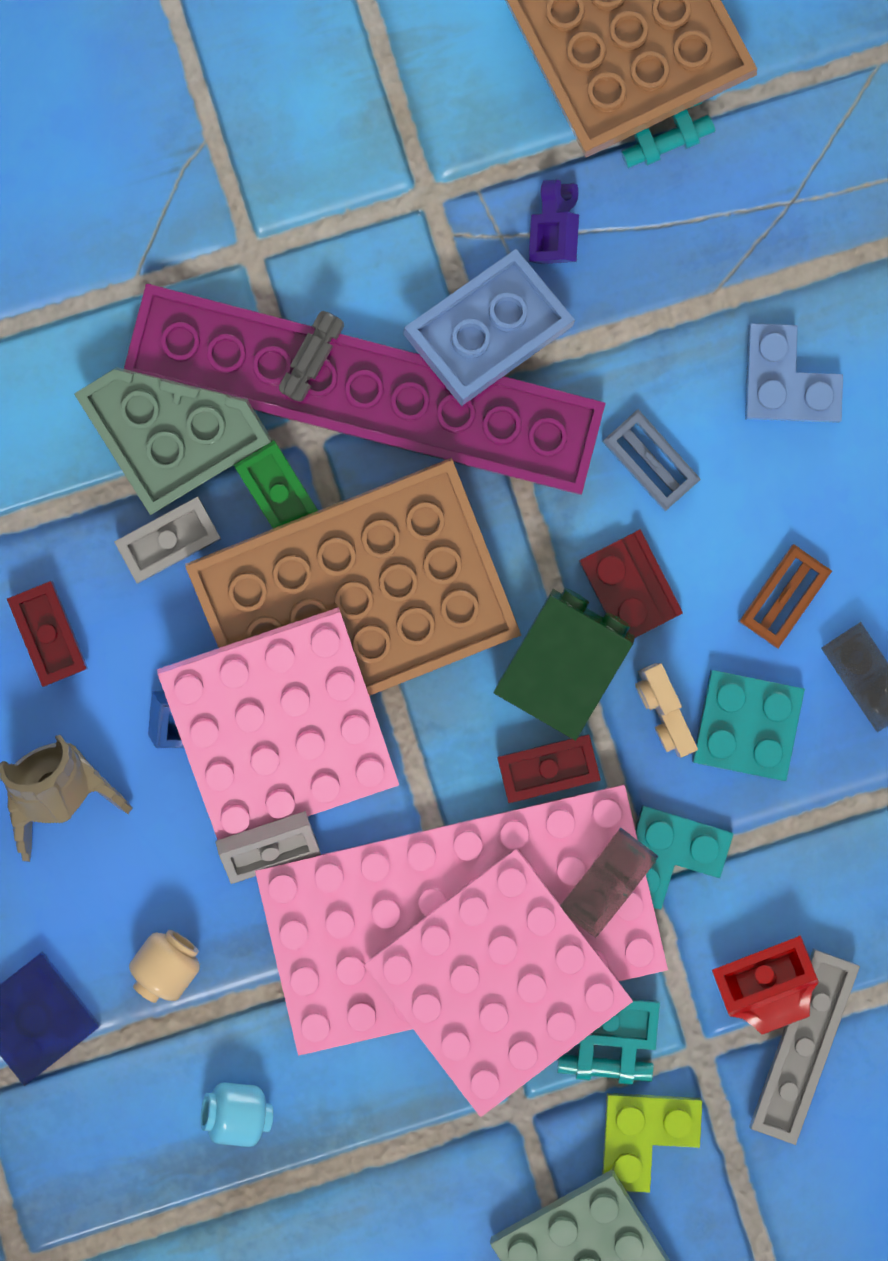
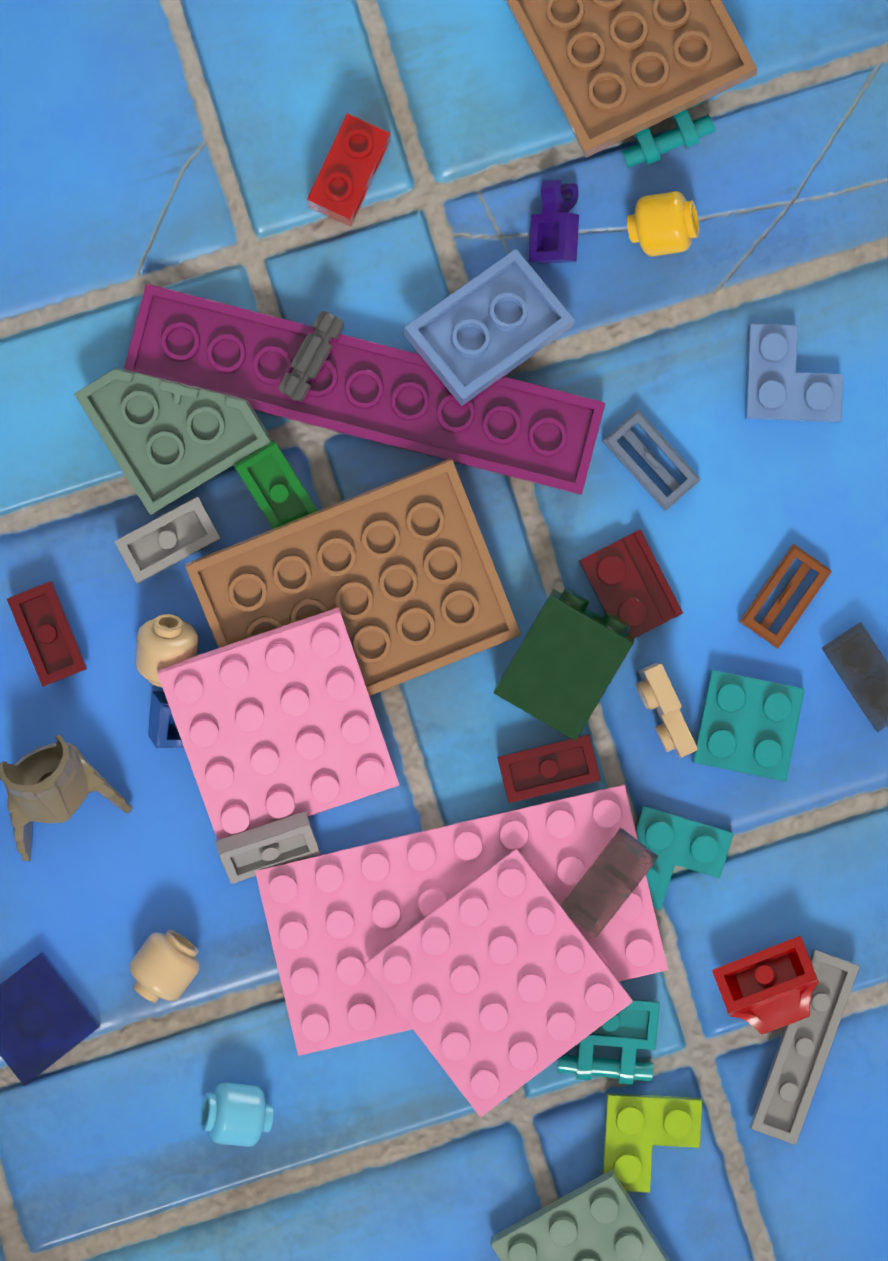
(162, 644): none -> tan head
(349, 170): none -> red brick
(663, 223): none -> yellow head

